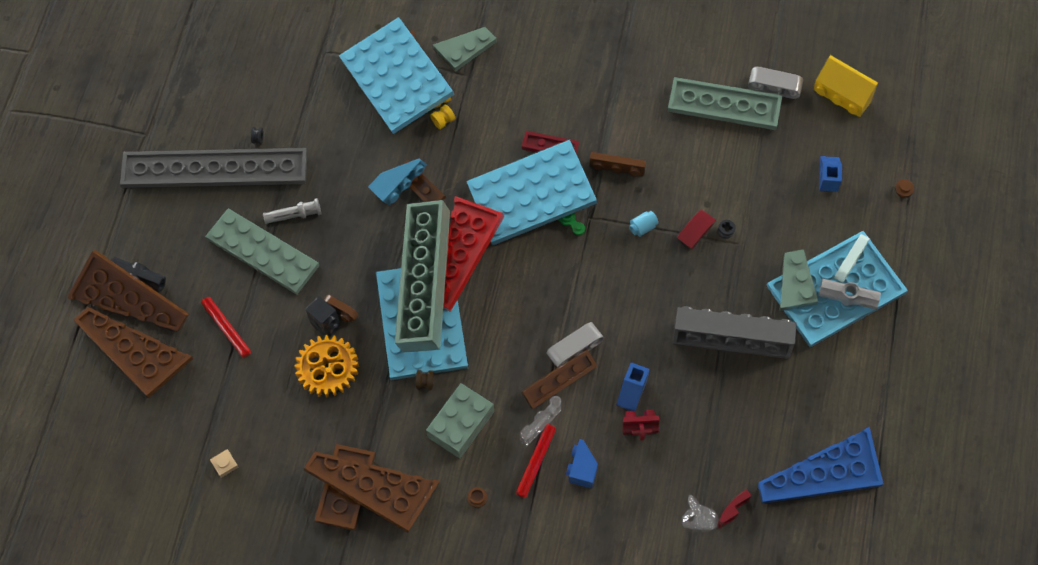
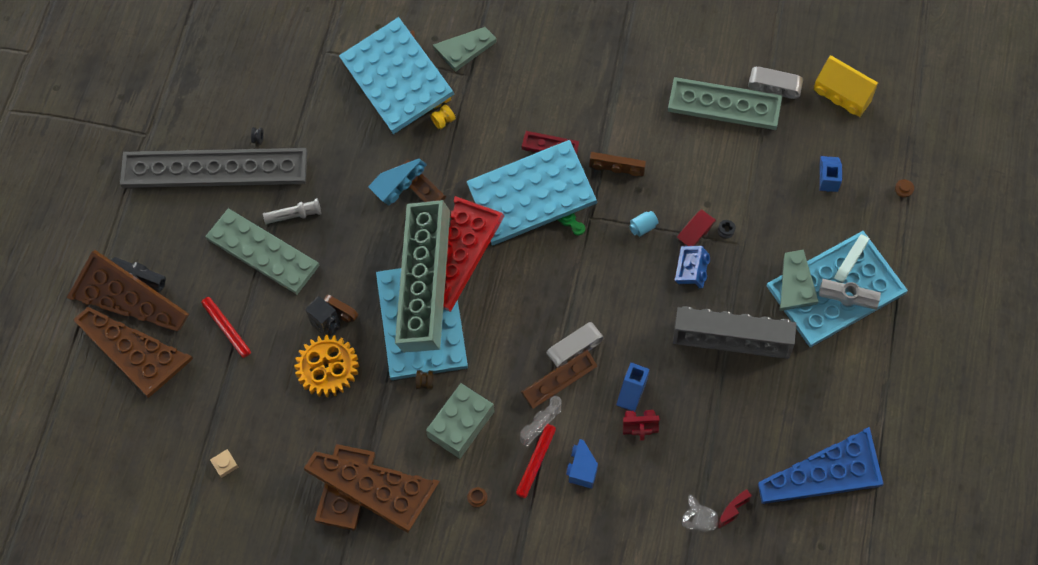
(692, 265): none -> blue bracket

